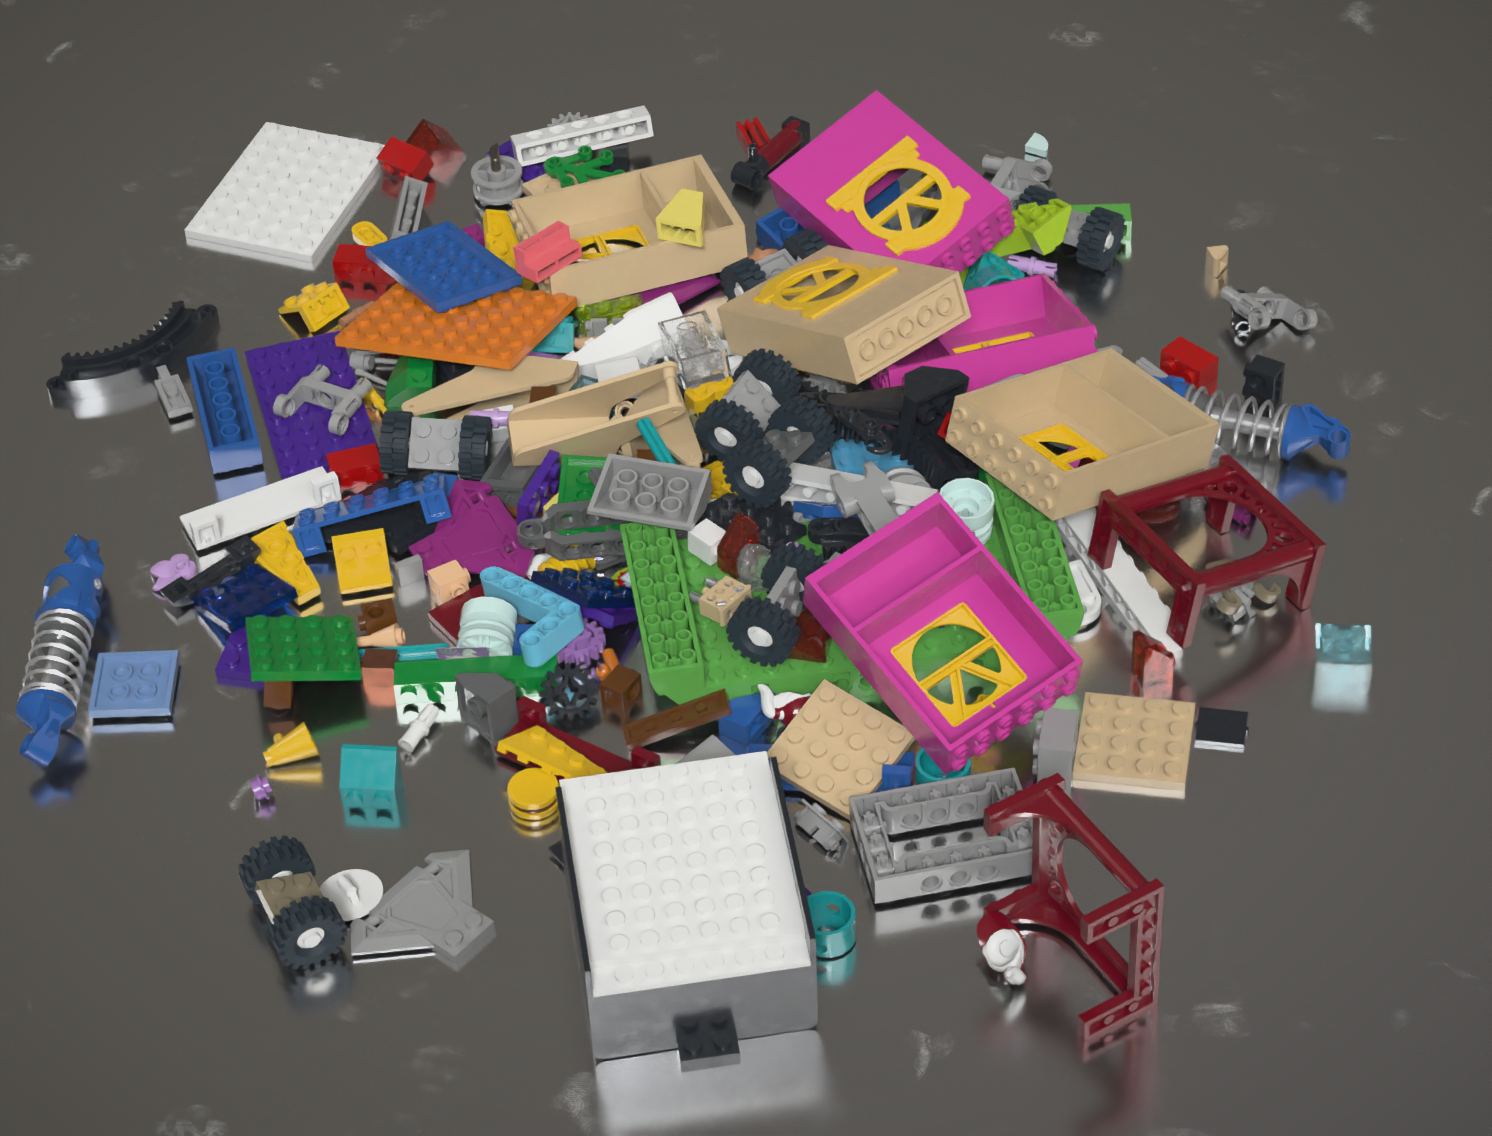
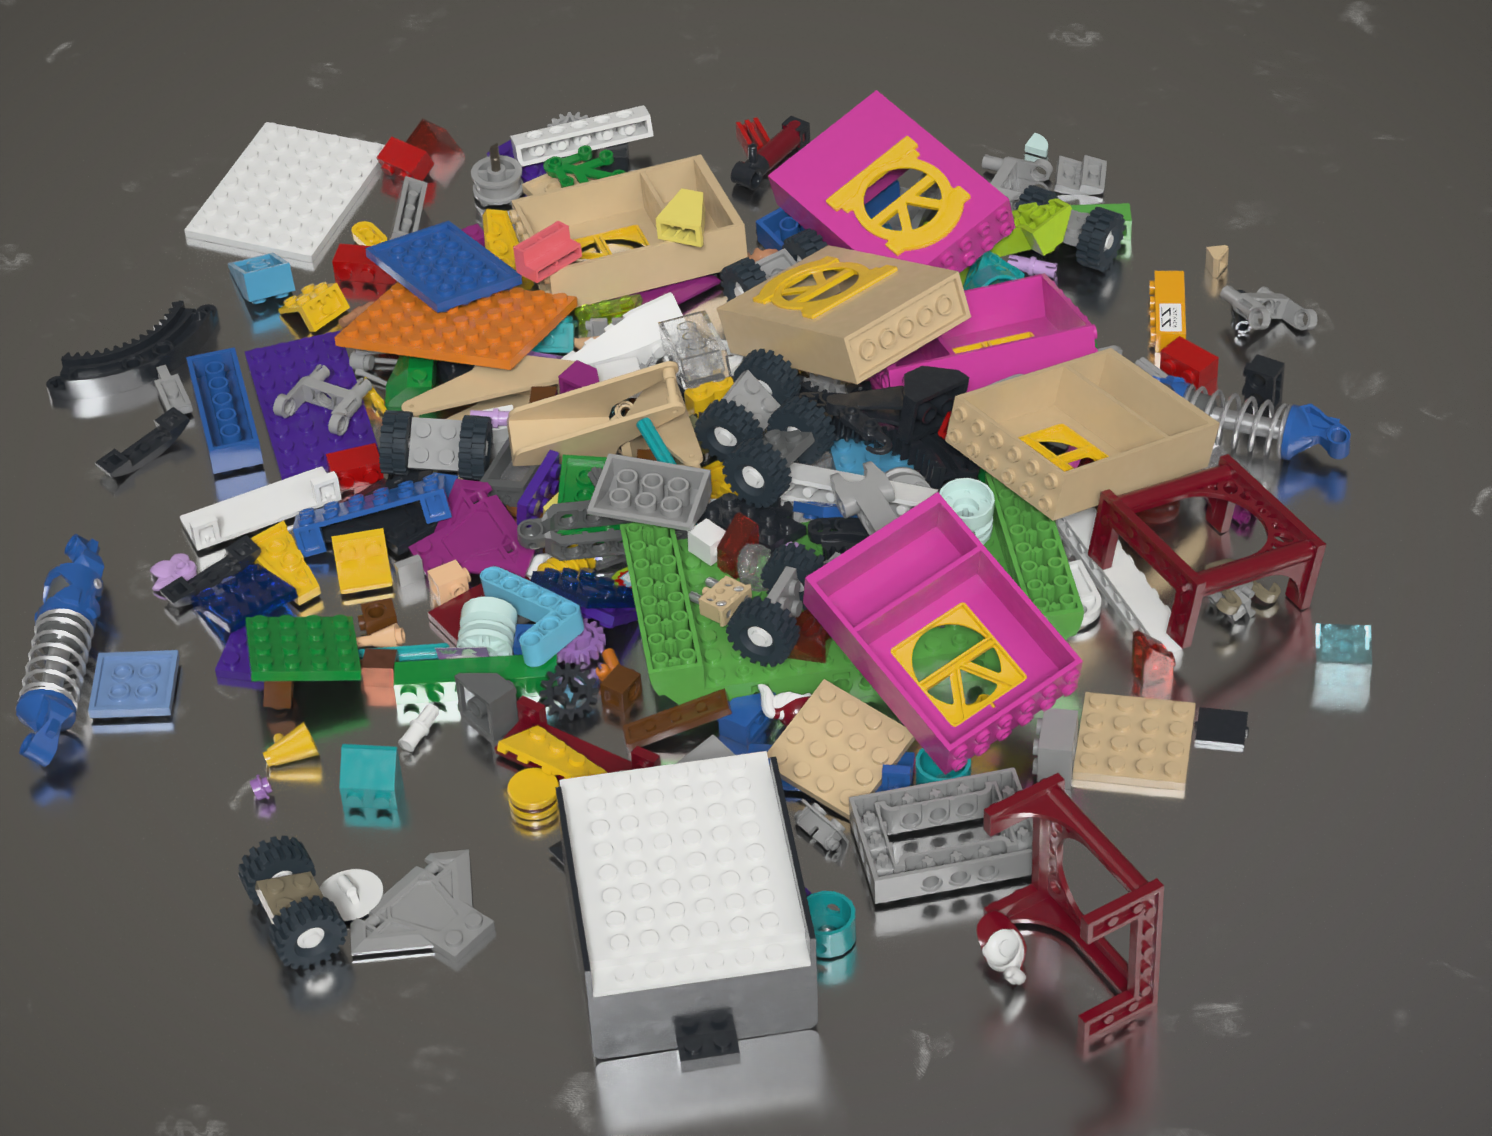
(148, 448): none -> black slope
(263, 277): none -> dark azure slope
(577, 376): none -> magenta slope
(1080, 177): none -> light grey slope
(1168, 308): none -> light orange brick

